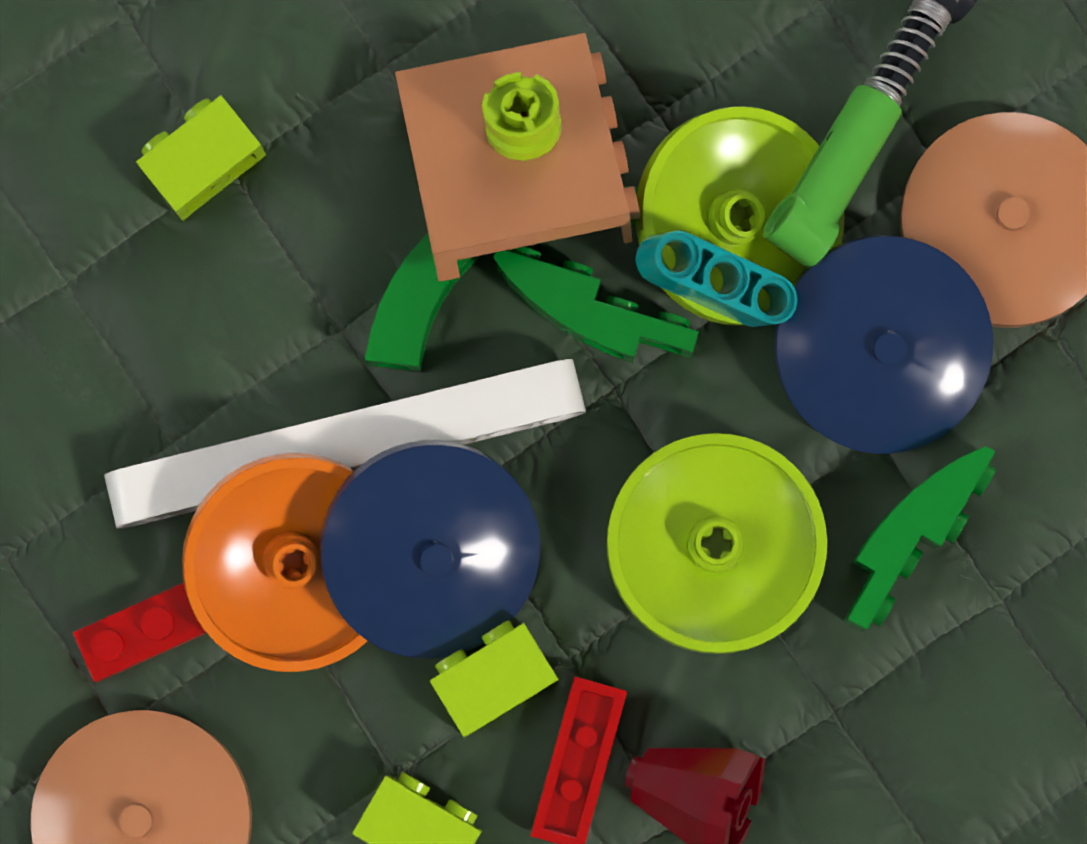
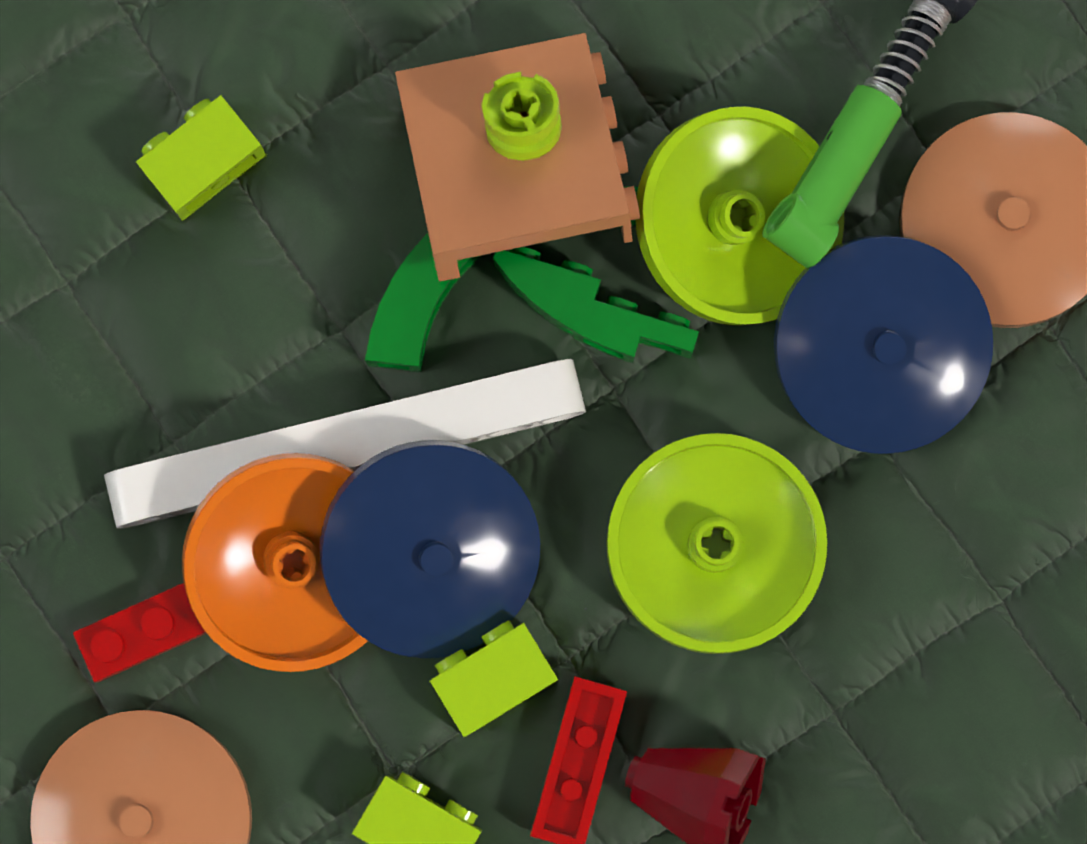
(740, 279): teal beam -> none
(925, 515): green slope -> none

